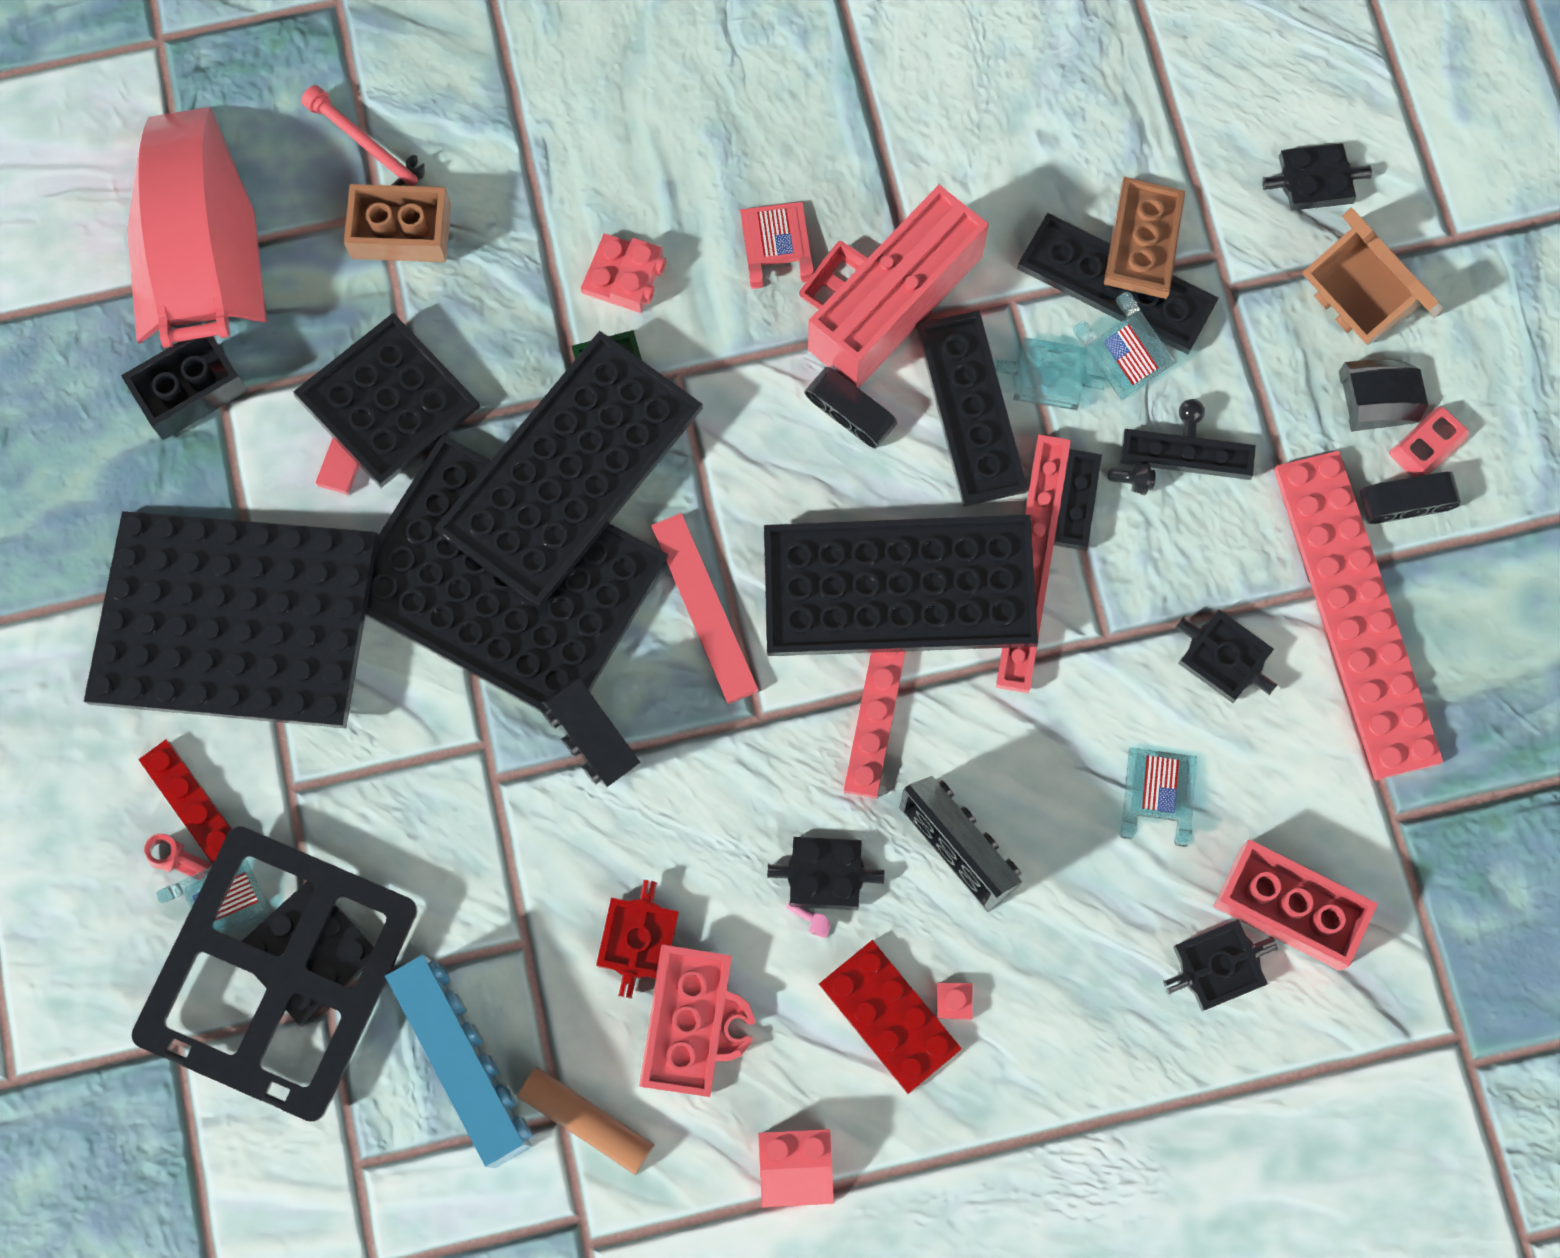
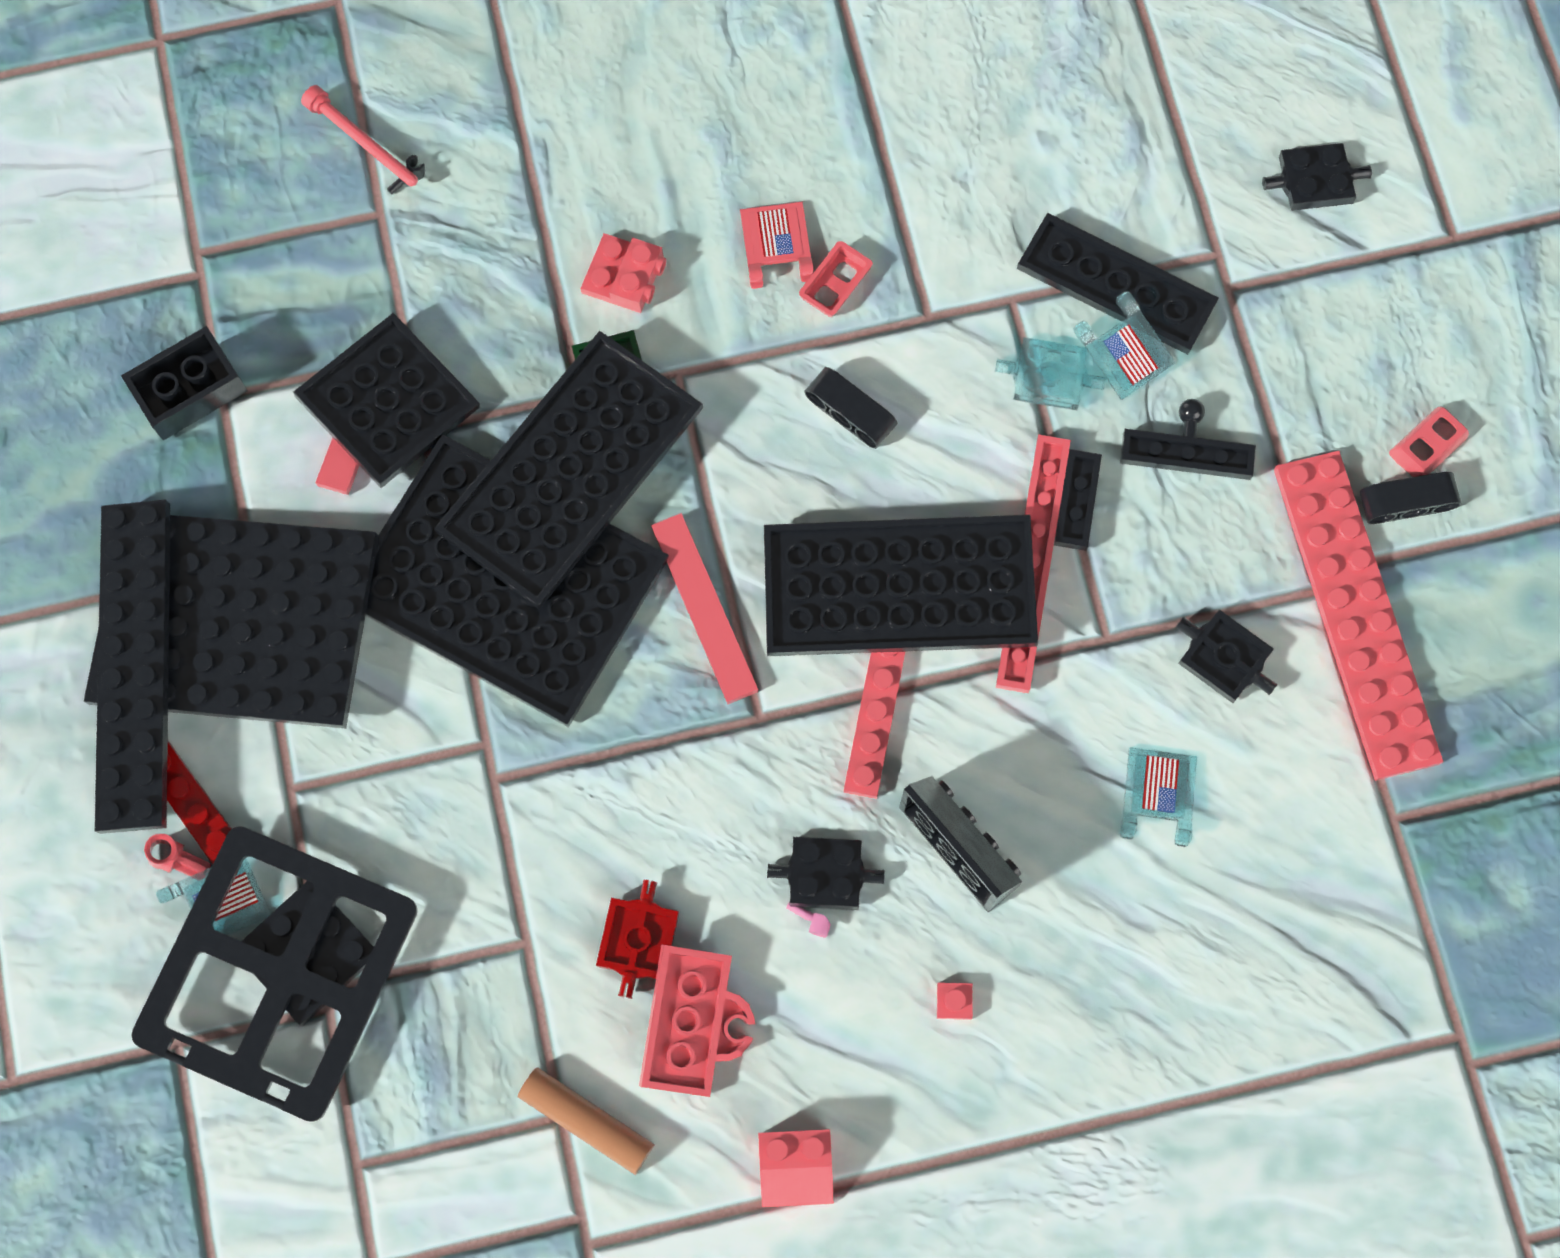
(133, 668): none -> black plate
(191, 232): coral windscreen -> none
(397, 223): nougat brick -> none
(459, 1061): dark azure brick -> none
(589, 733): black brick -> none
(890, 1017): red plate -> none
(897, 286): coral brick -> none
(971, 408): black plate -> none
(1141, 478): black plate -> none
(1145, 237): nougat tile -> none
(1220, 965): black plate -> none
(1295, 905): coral brick -> none
(1367, 283): nougat windscreen -> none
(1382, 393): black slope -> none

